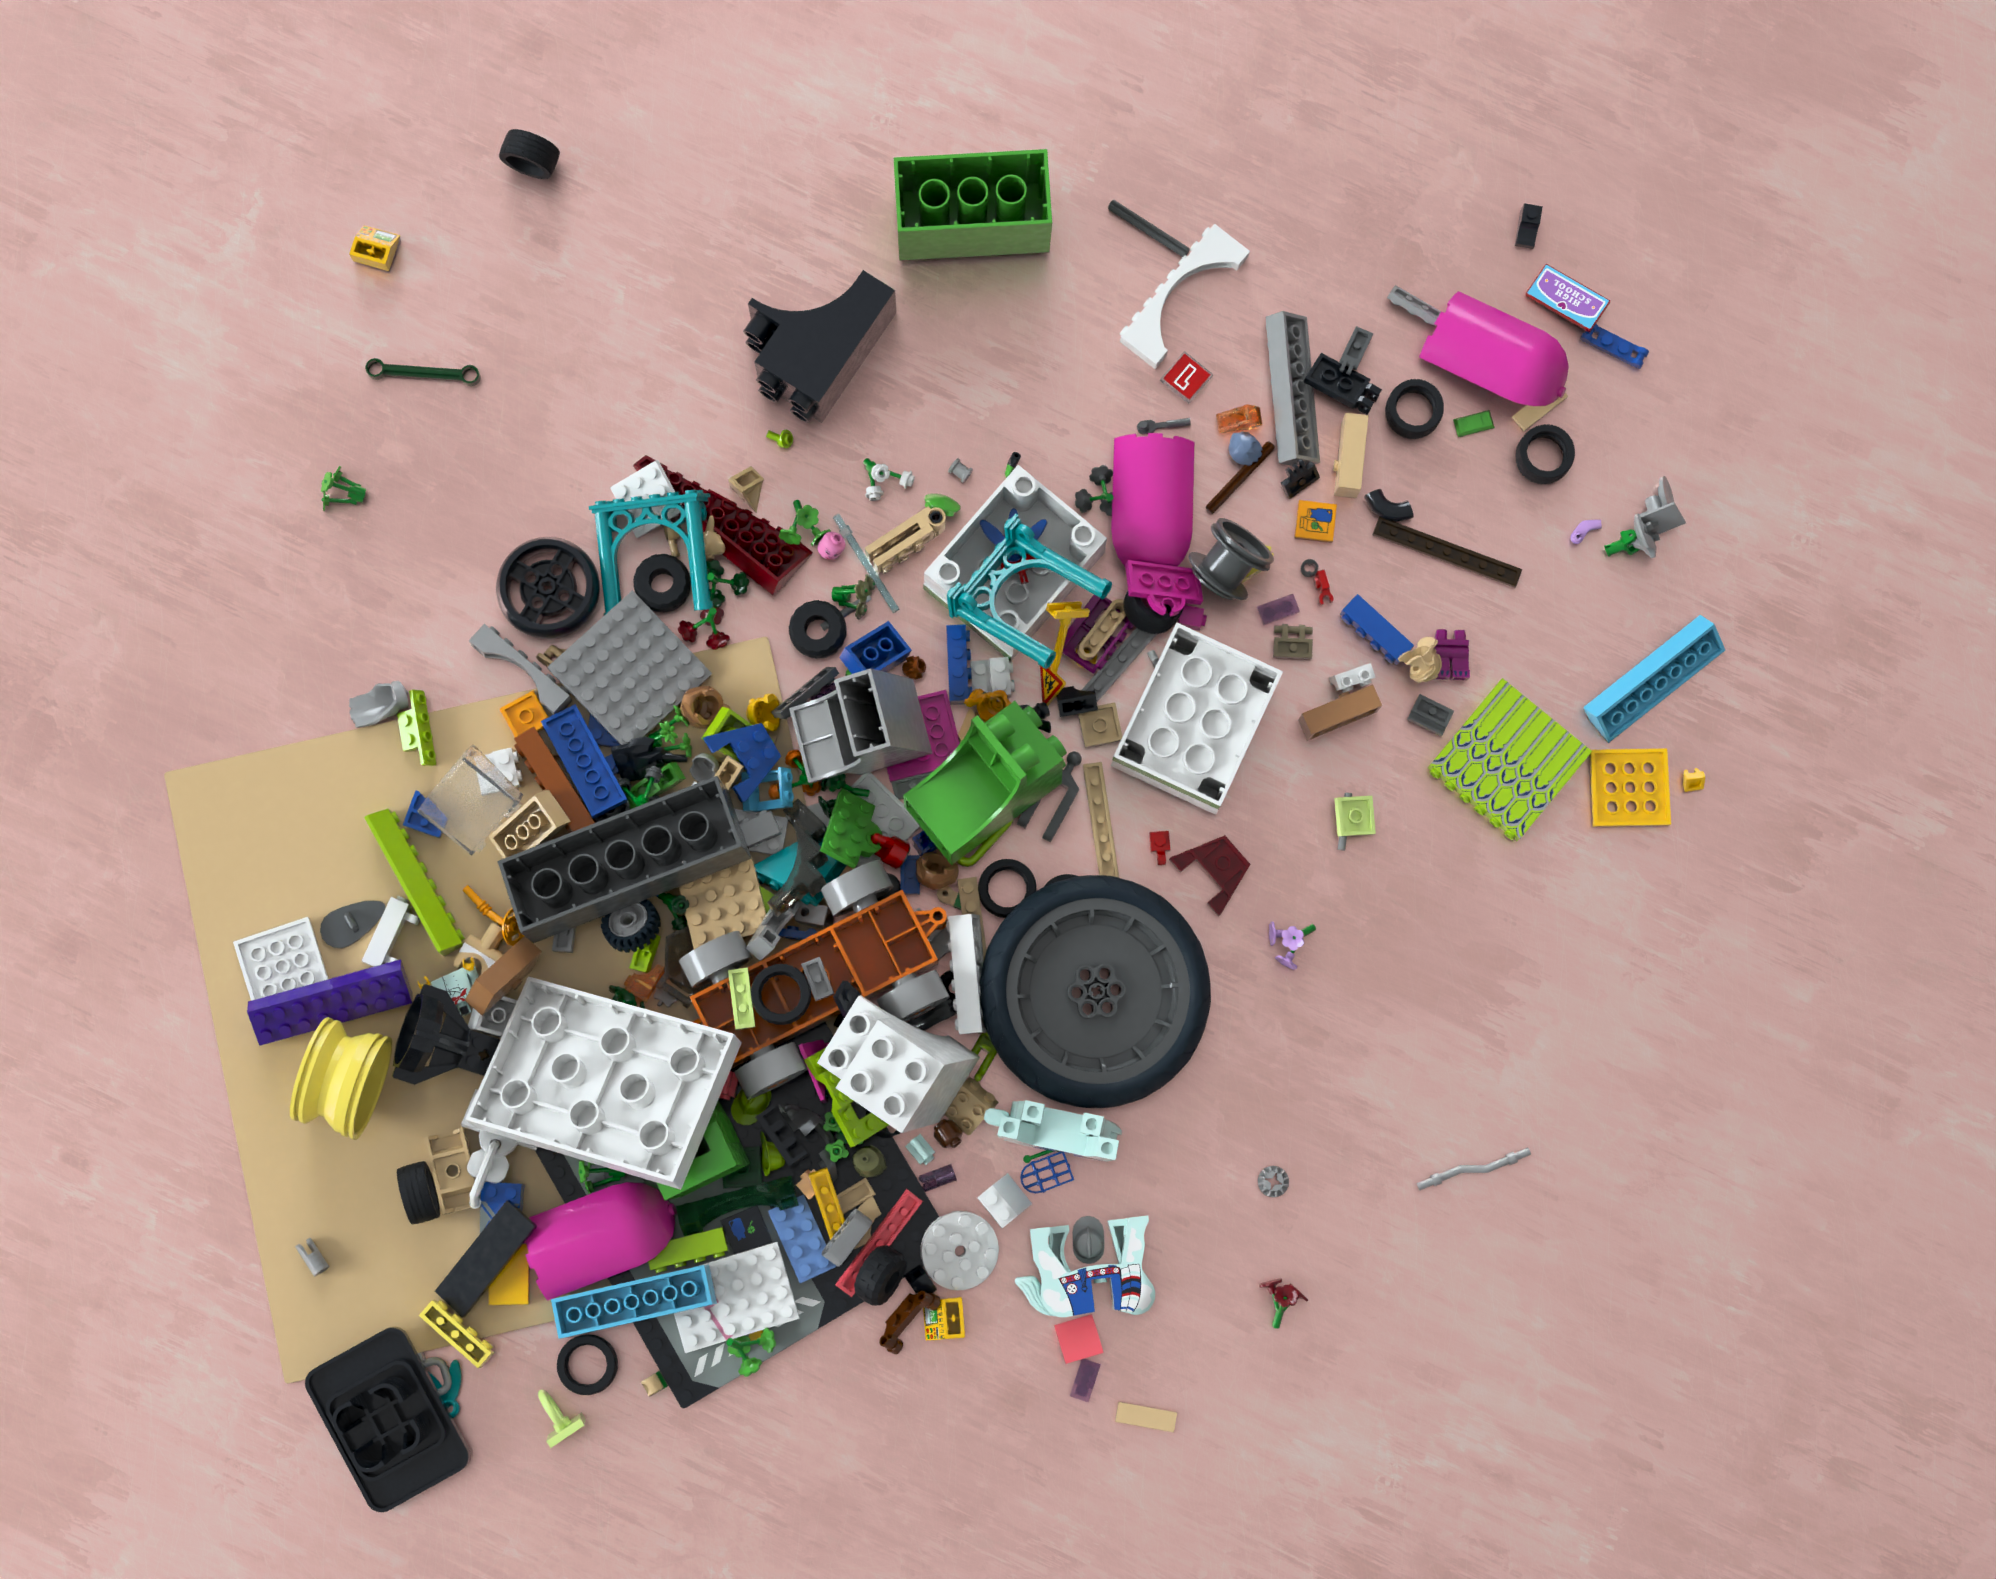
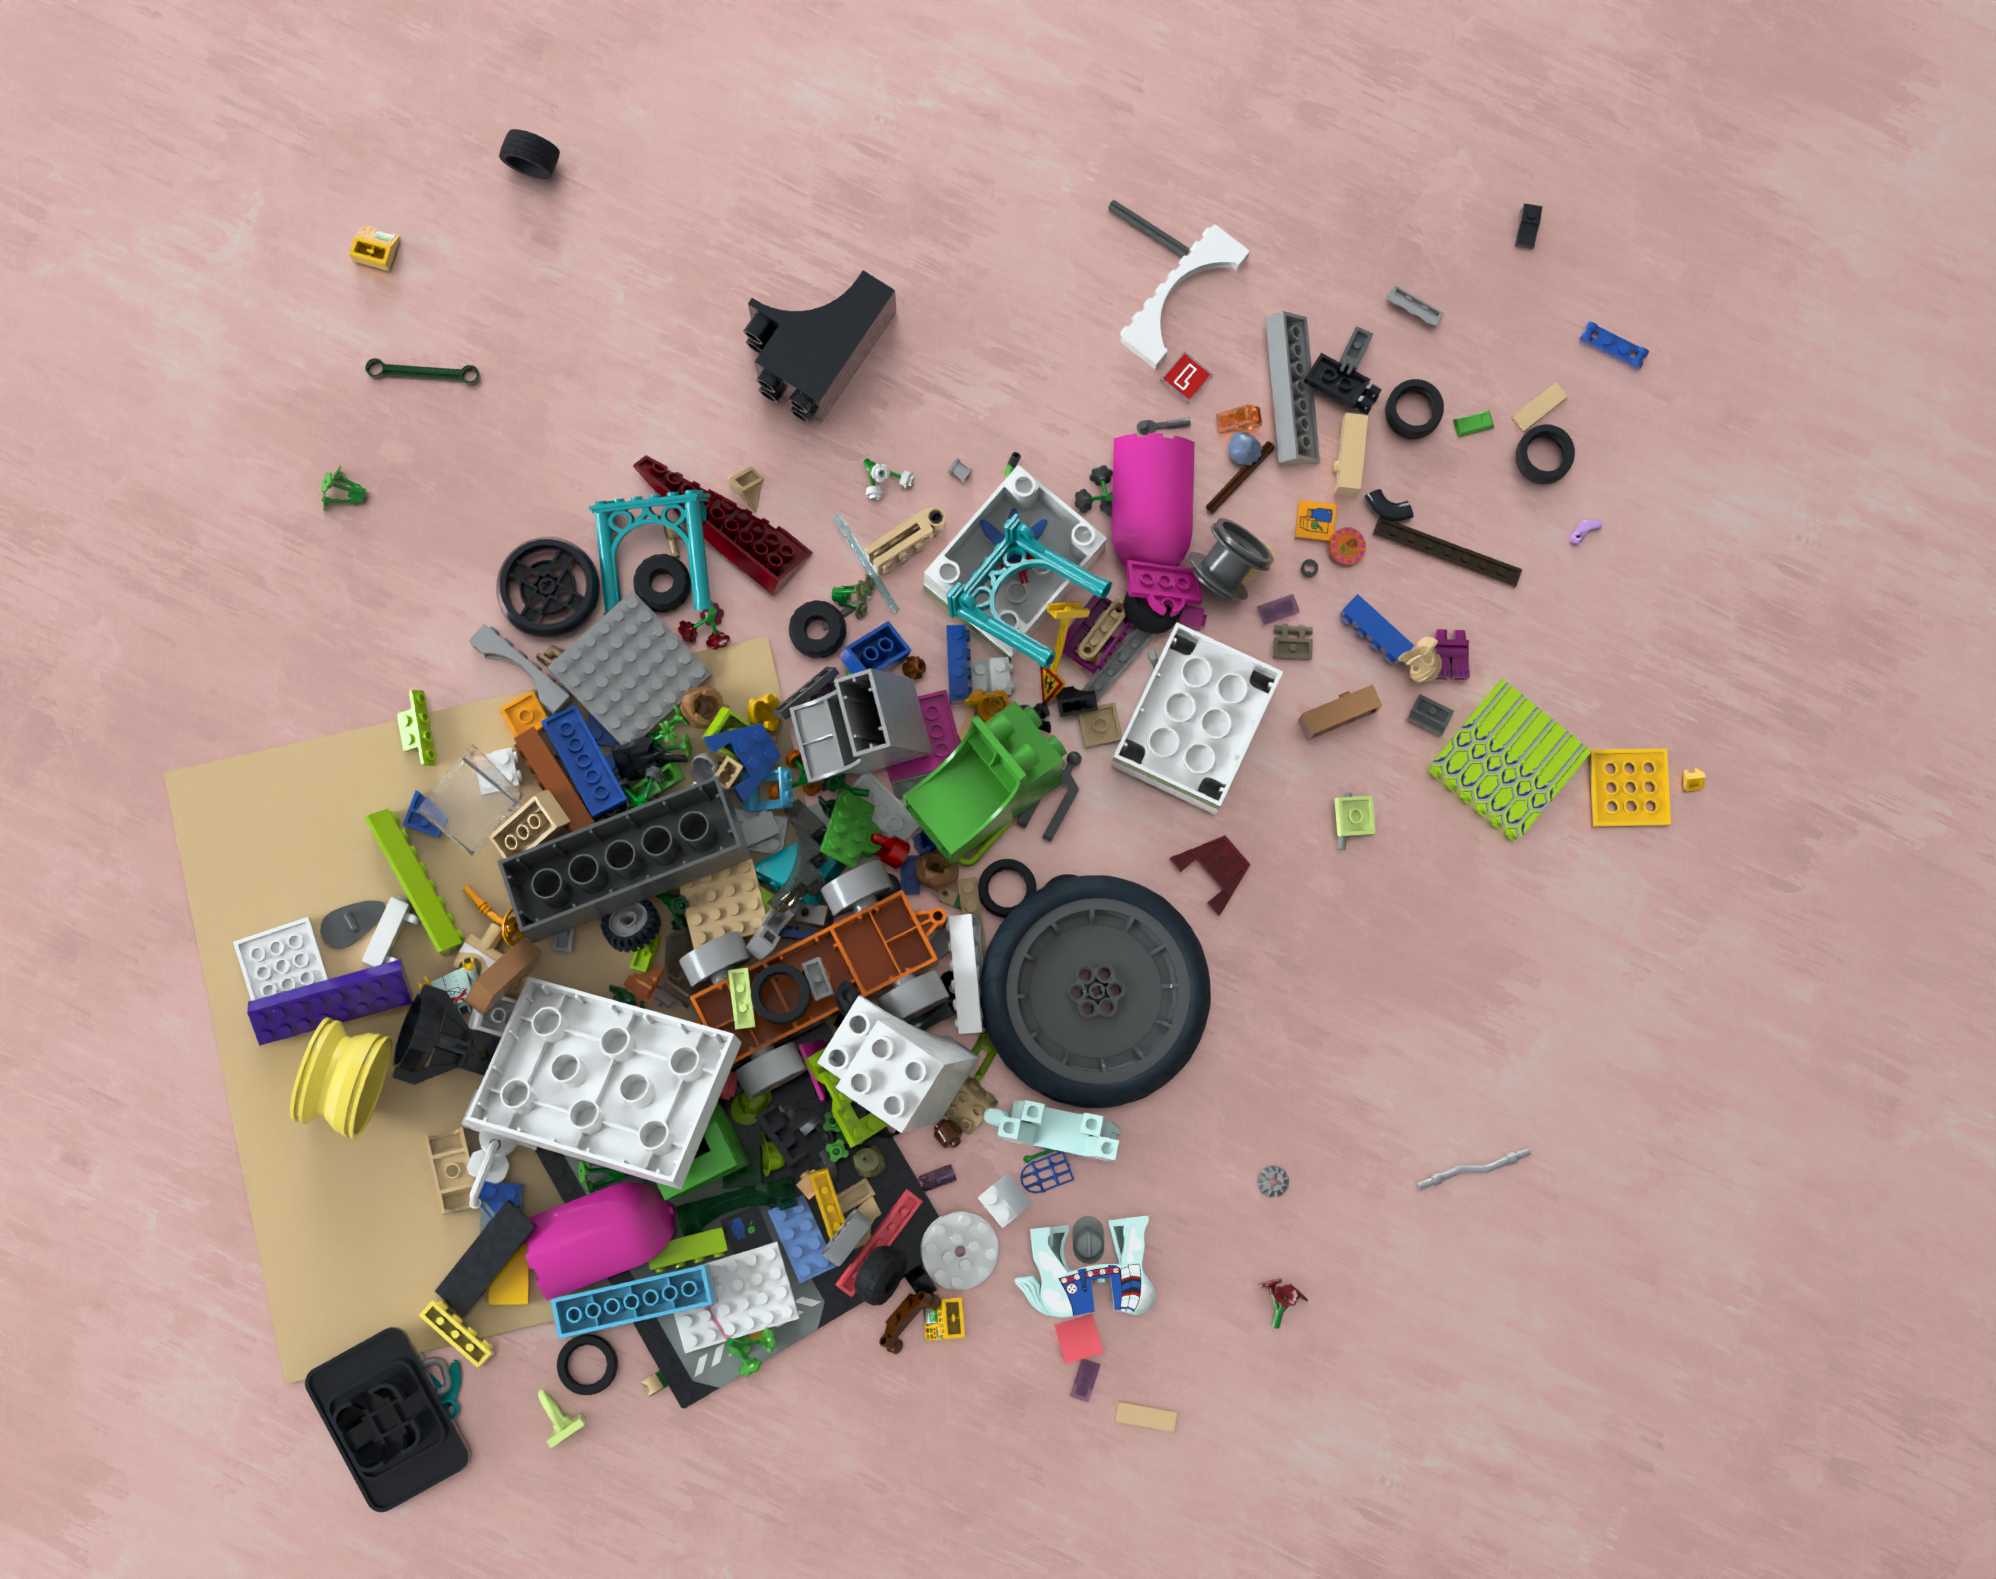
(315, 1260): light grey hinge -> none
(378, 704): light grey hair -> none
(418, 1192): black tyre -> none
(643, 483): white plate -> none
(712, 541): tan animal -> none
(738, 583): dark green plant -> none
(784, 440): lime plate -> none
(804, 517): bright green plant -> none
(831, 545): bright pink head -> none
(920, 1150): light aqua brick -> none
(943, 502): bright green dish -> none
(973, 204): bright green brick -> none
(1100, 819): tan tile -> none
(1160, 843): red plate -> none
(1291, 938): lavender plant -> none
(1299, 478): black hinge -> none
(1322, 583): red plate -> none
(1347, 546): none -> orange tile
(1352, 677): white plate -> none
(1497, 352): dark pink panel -> none
(1567, 298): tile -> none
(1655, 678): medium azure slope -> none
(1660, 517): light grey piece -> none

